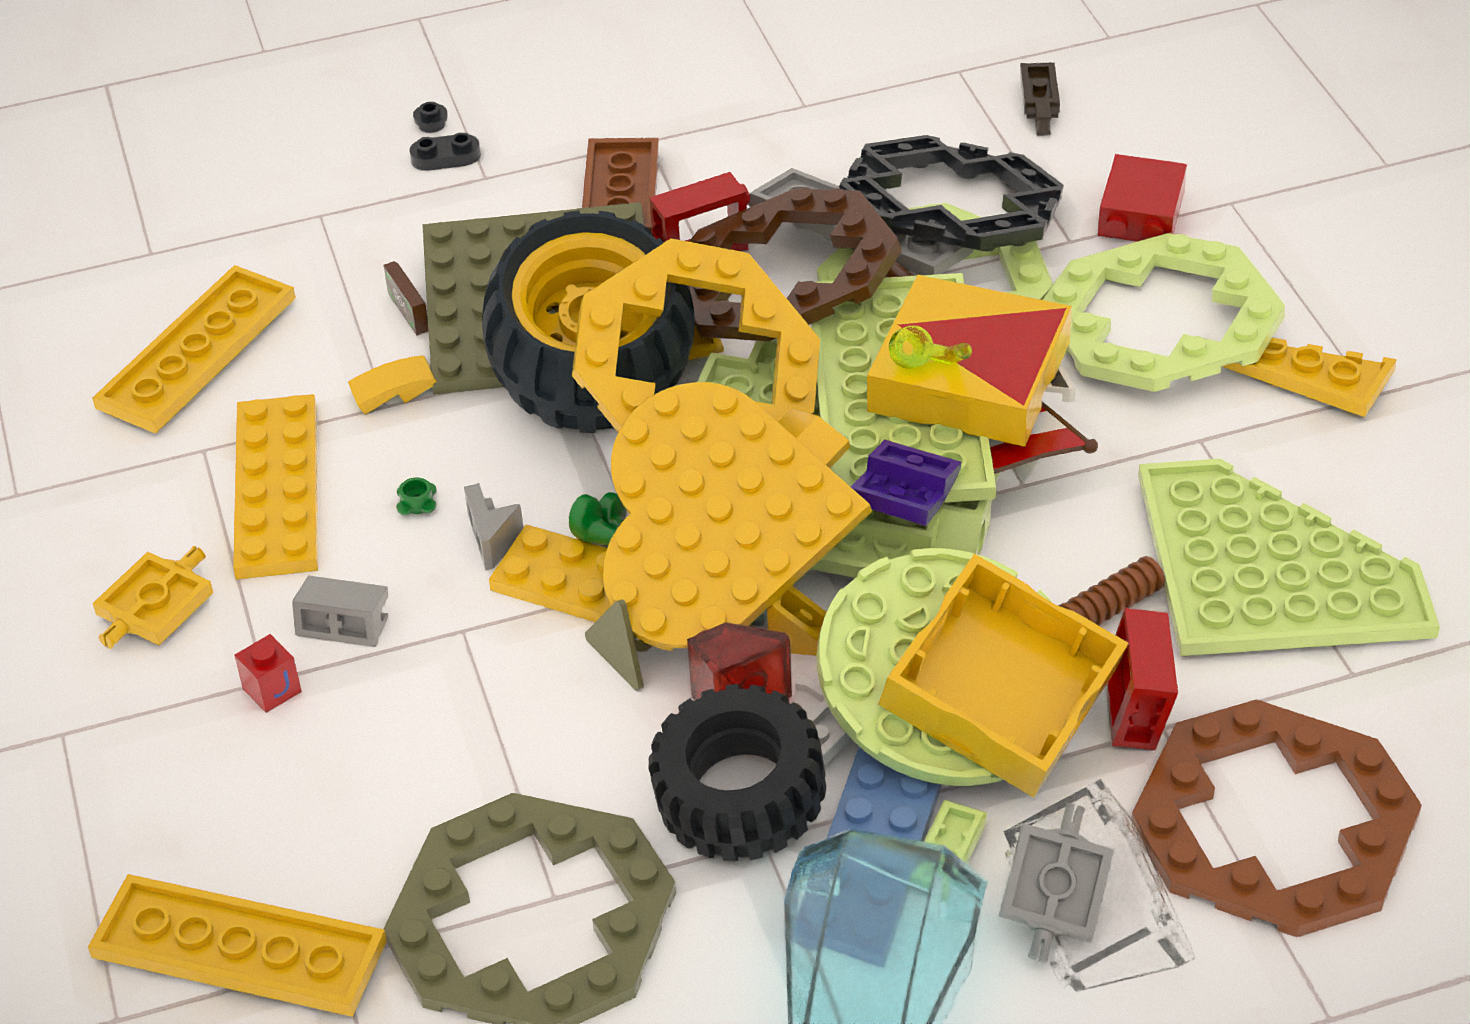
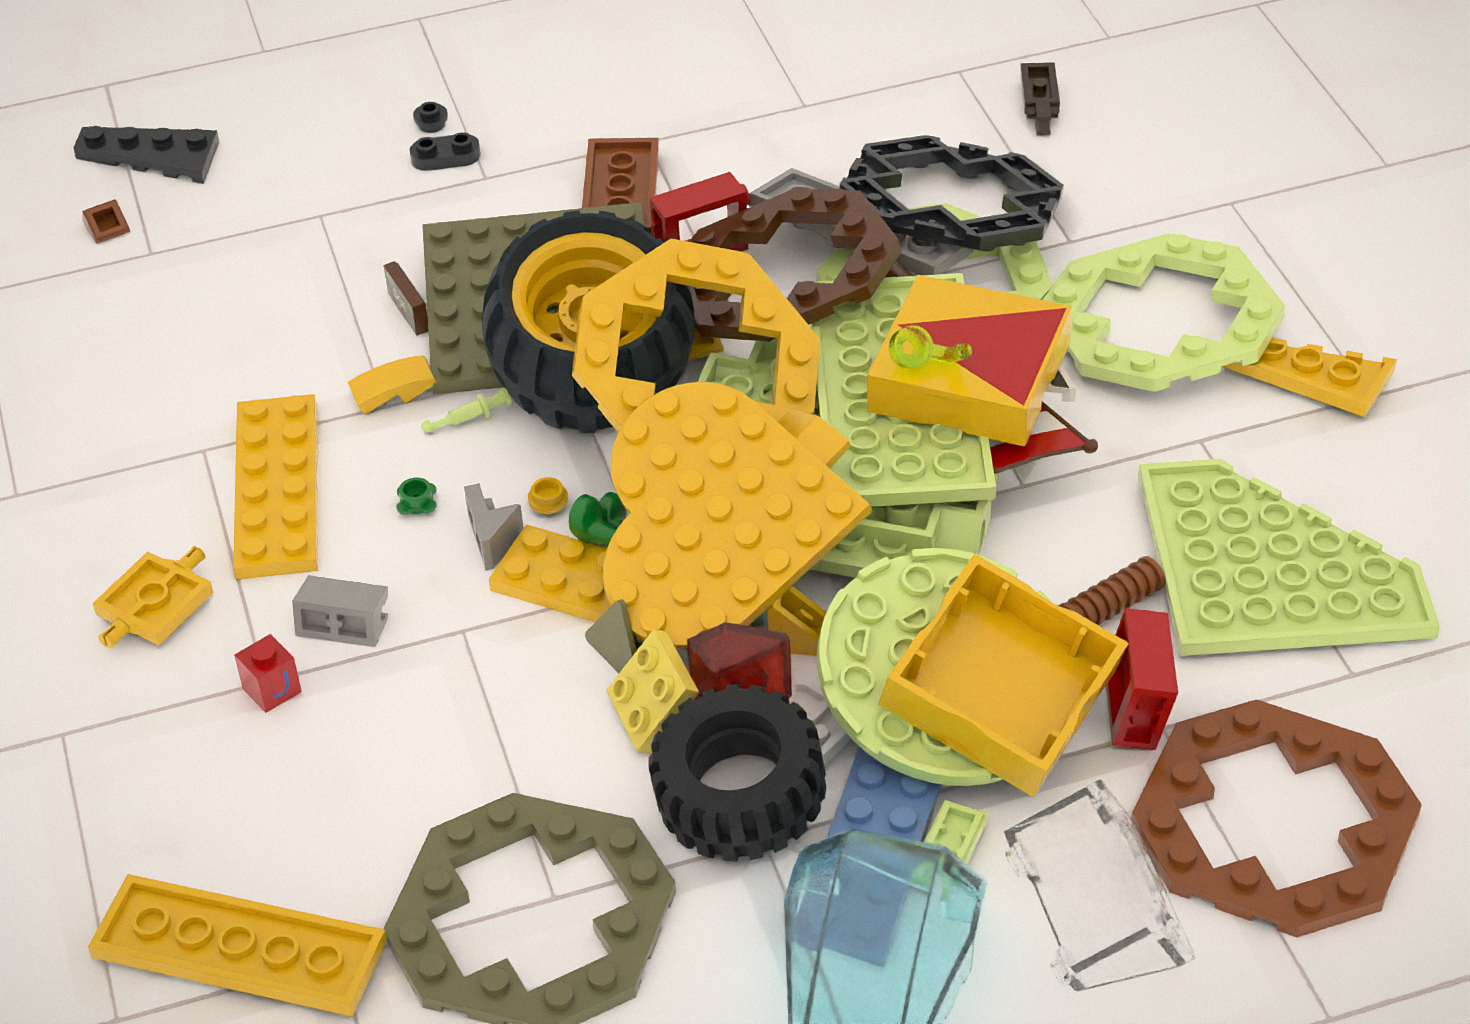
(105, 221): none -> dark orange slope
(163, 149): none -> black wing
(194, 349): yellow plate -> none
(470, 410): none -> yellowish green piece
(547, 496): none -> yellow plate
(651, 689): none -> light yellow plate
(906, 481): dark purple slope -> none
(1056, 882): light grey plate -> none
(1141, 198): red brick -> none

